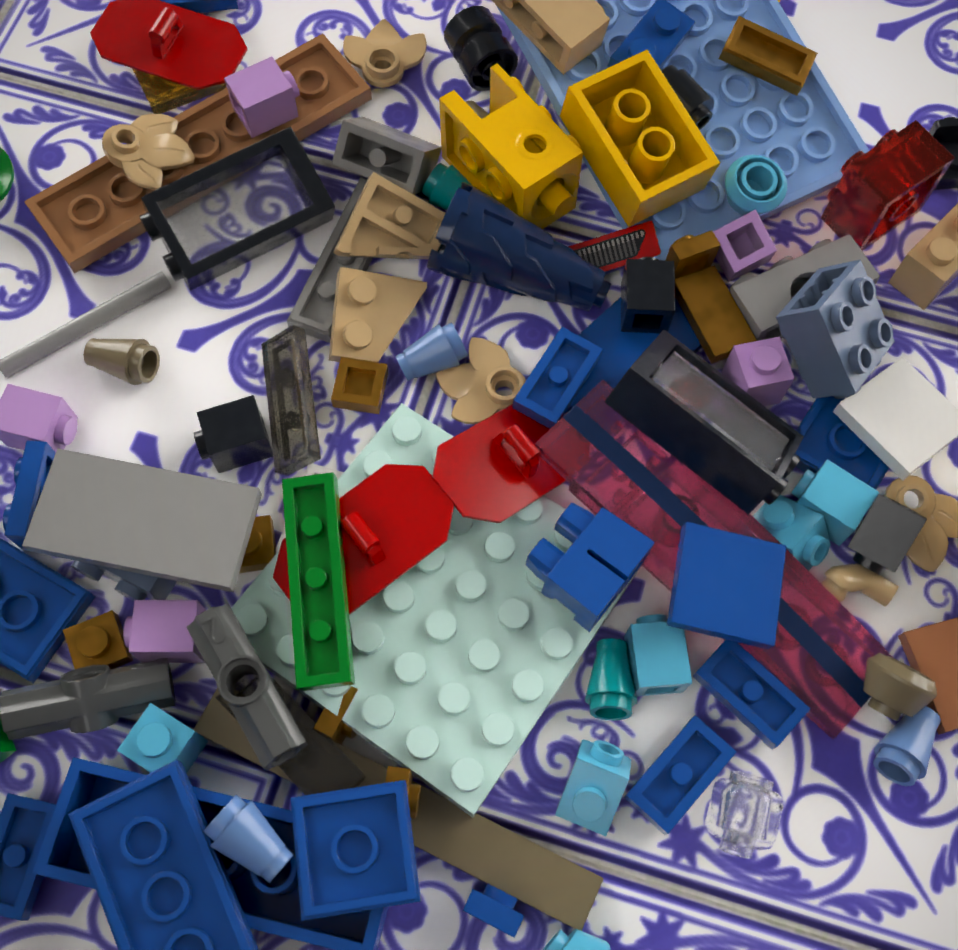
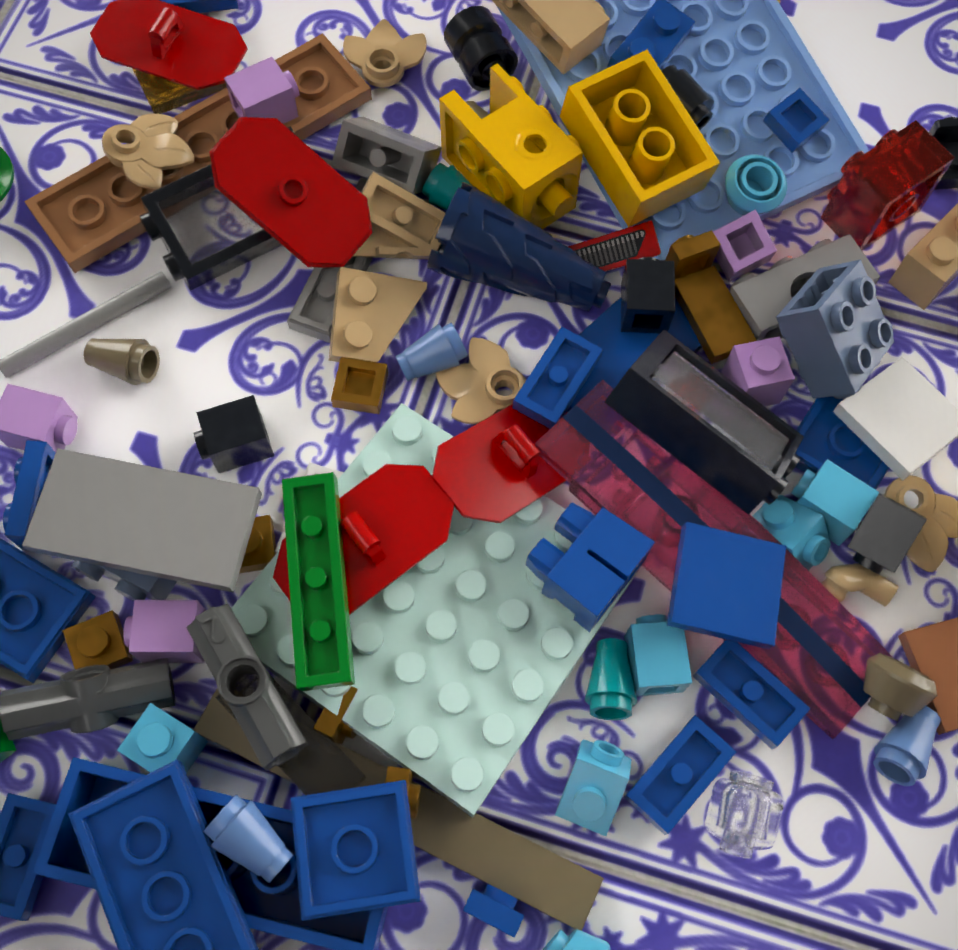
(290, 192): none -> red shield
(290, 401): clear smoke tile -> none
(768, 55): pearl gold tile -> none
(796, 120): none -> blue plate

